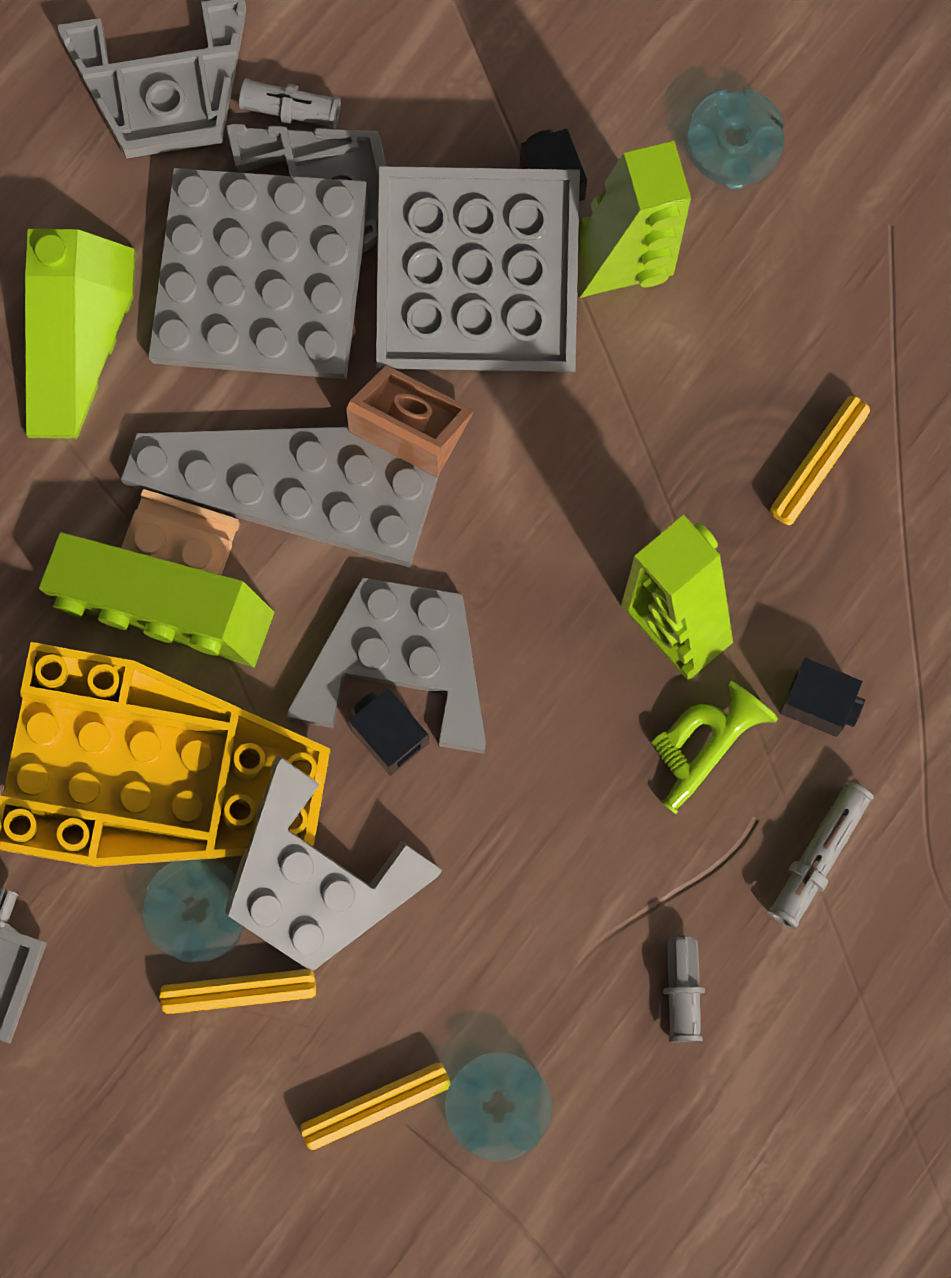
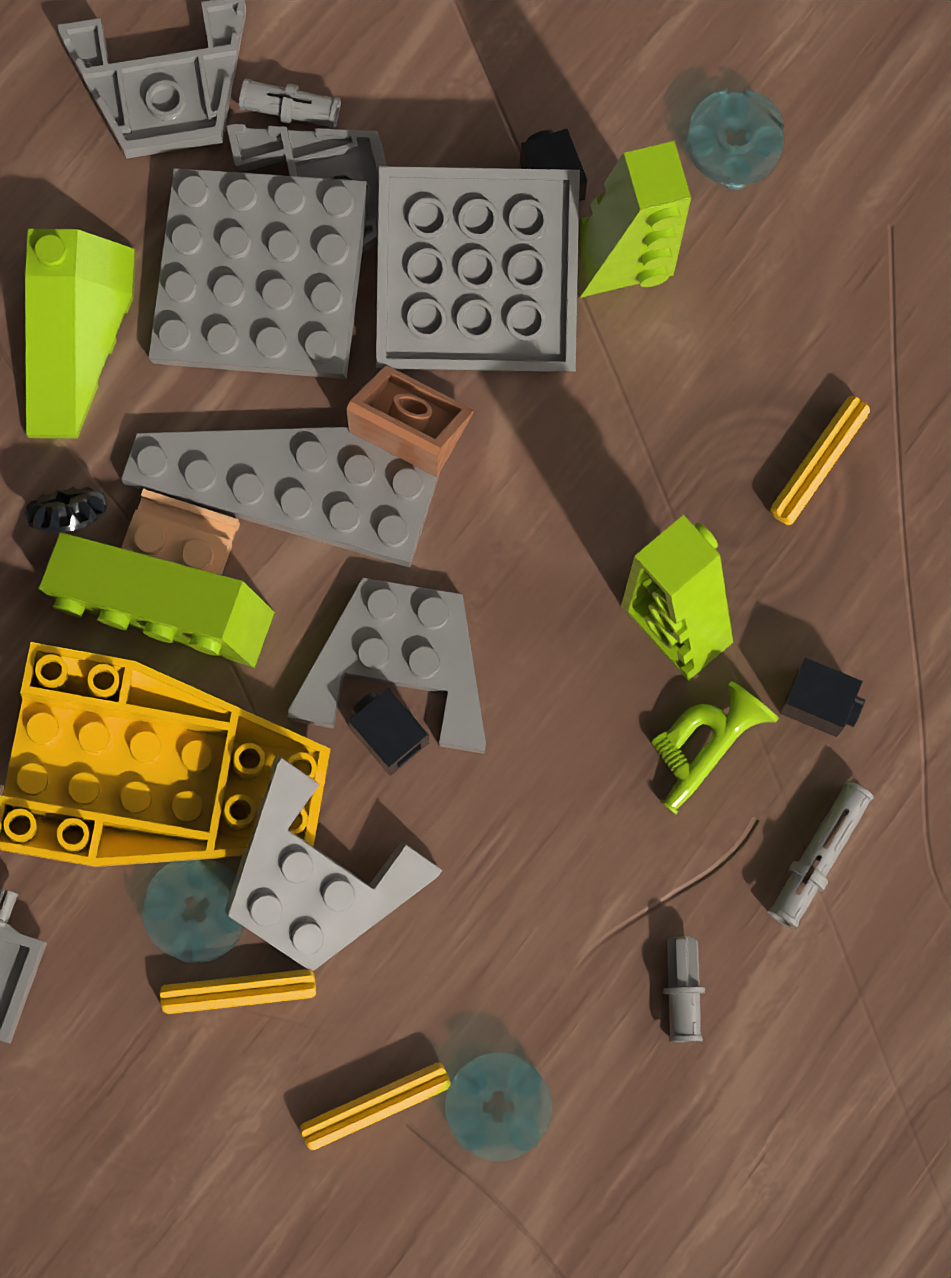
(65, 510): none -> black gear

